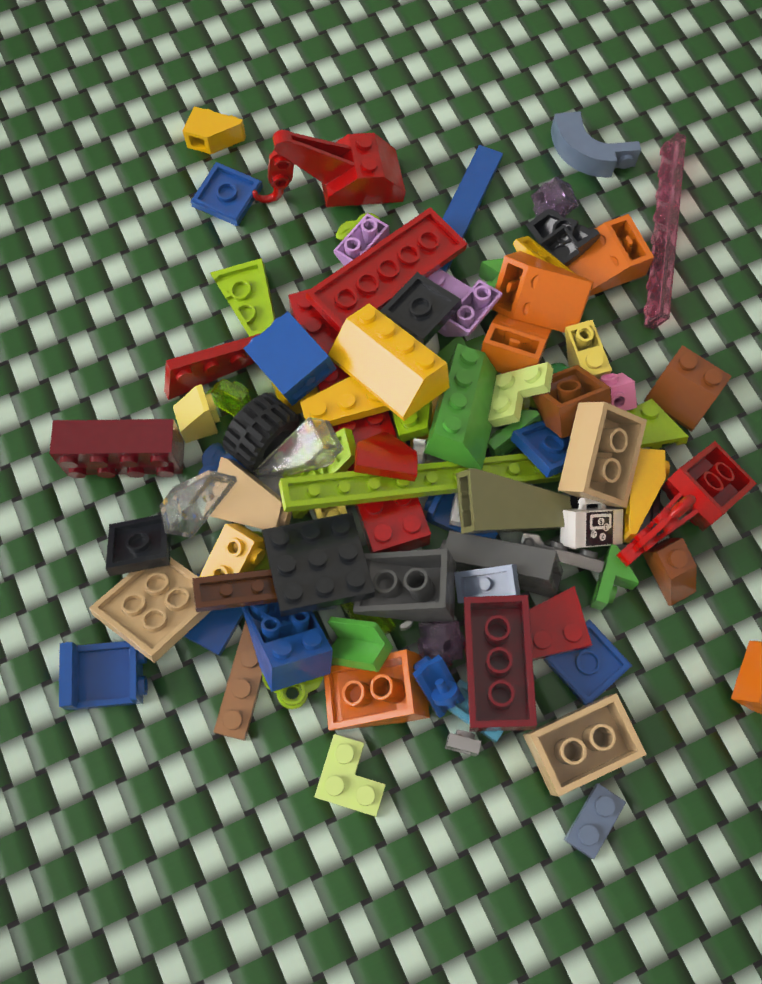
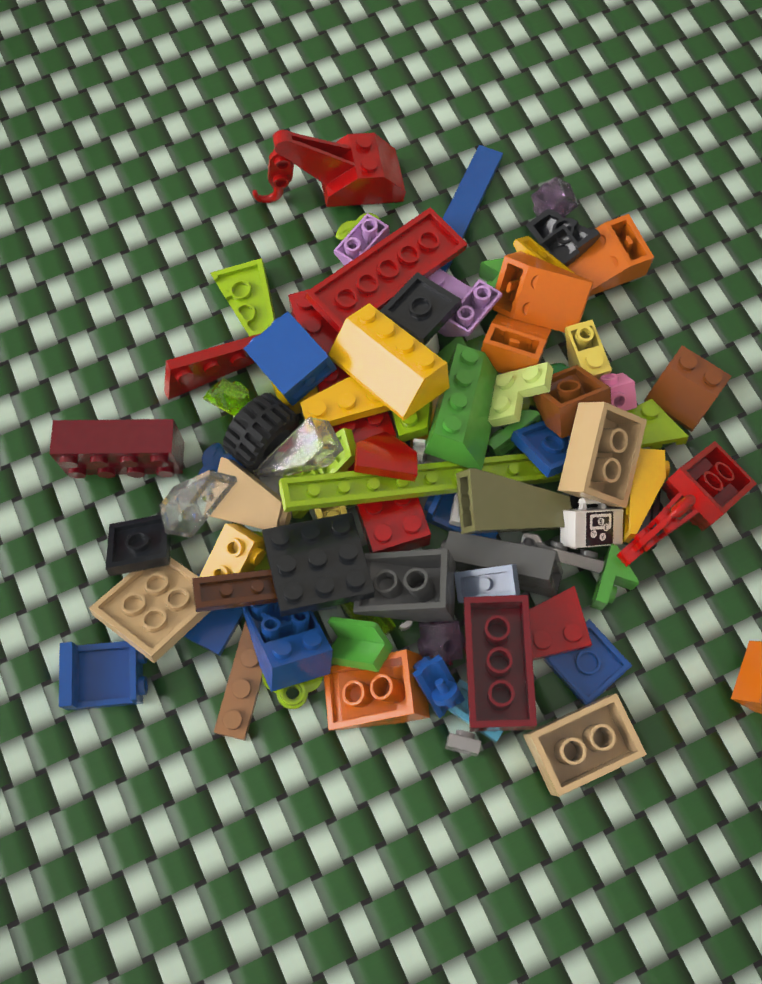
(196, 415): light yellow slope -> none
(212, 131): yellow slope -> none
(226, 194): blue tile -> none
(341, 785): yellowish green plate -> none
(586, 153): sand blue arch -> none
(595, 821): sand blue plate -> none
(665, 232): clear pink plate -> none
(672, 569): dark orange slope -> none

